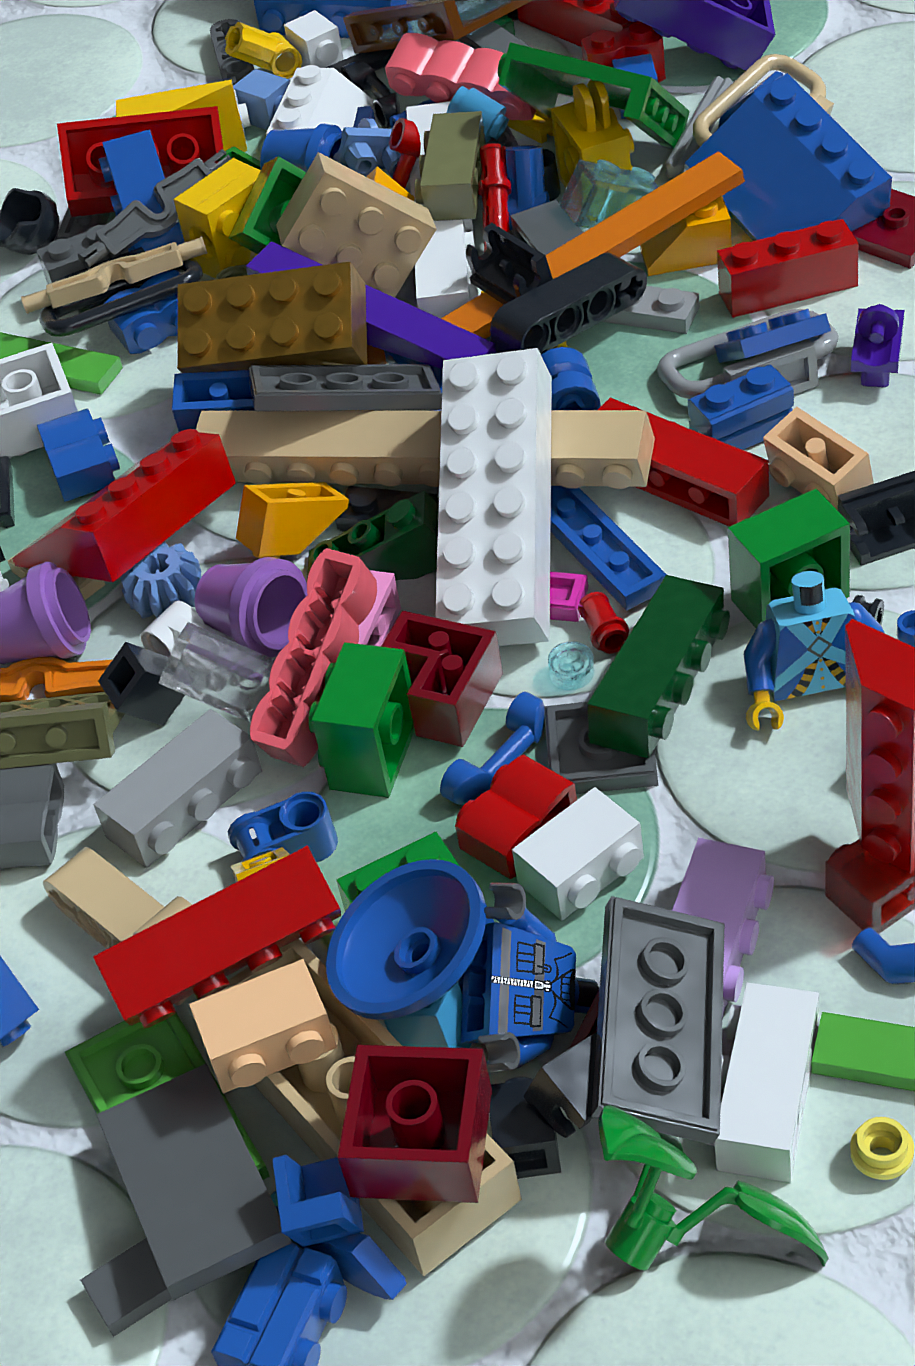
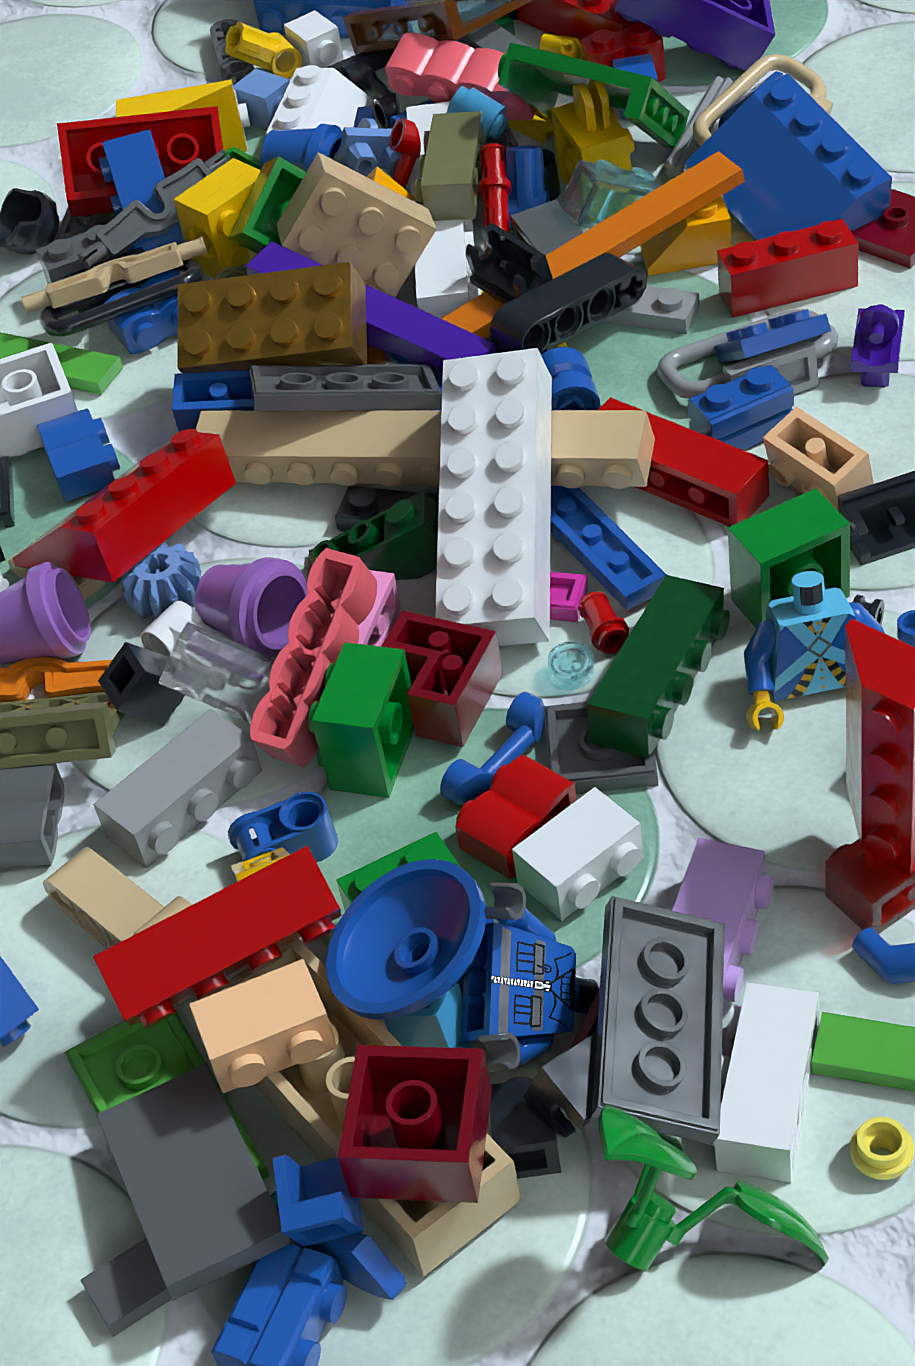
(286, 516): light orange slope -> none
(561, 45): none -> yellow arm

